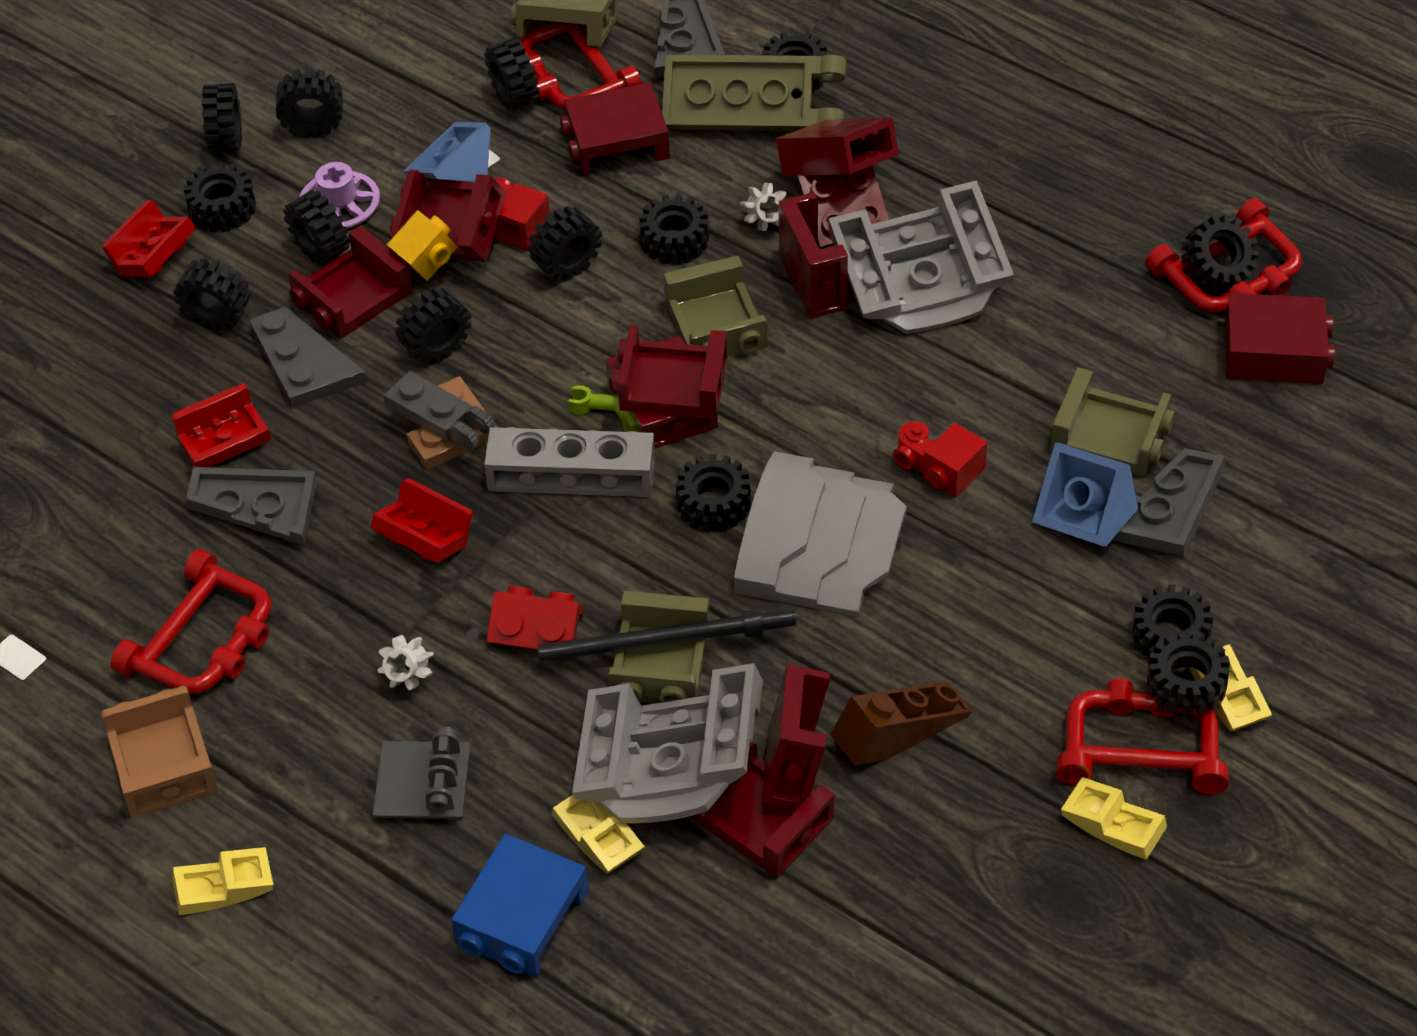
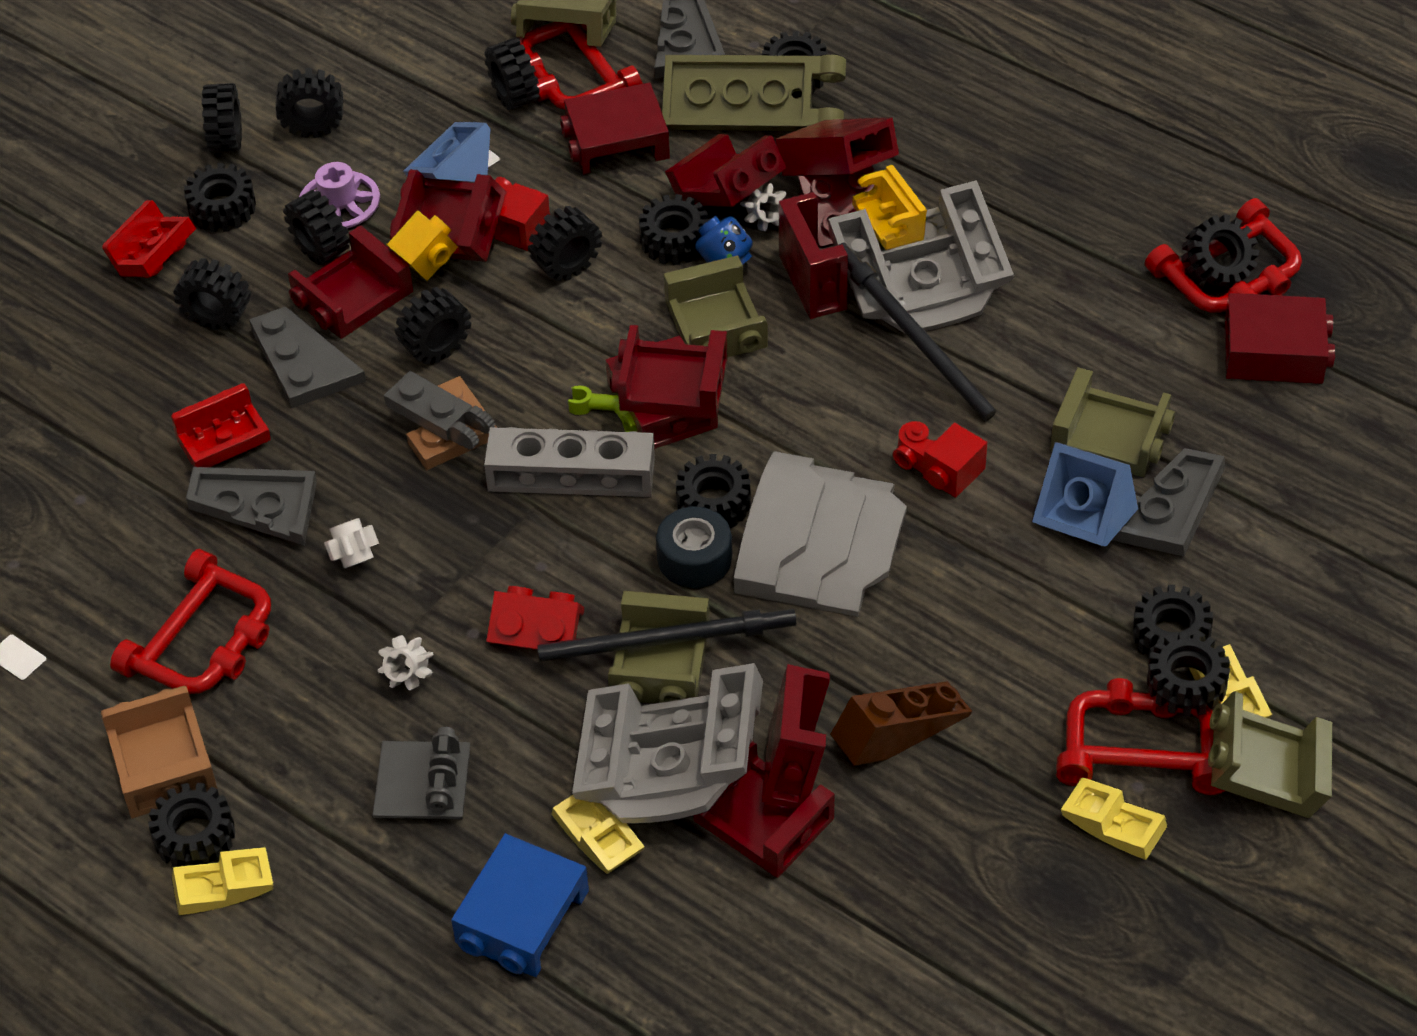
(189, 805): none -> black tyre
(351, 542): none -> white gear
(424, 522): red bracket -> none
(694, 547): none -> black wheel
(722, 177): none -> dark red panel
(723, 240): none -> blue head
(866, 278): none -> black bar
(892, 208): none -> yellow hinge
(1270, 758): none -> olive panel

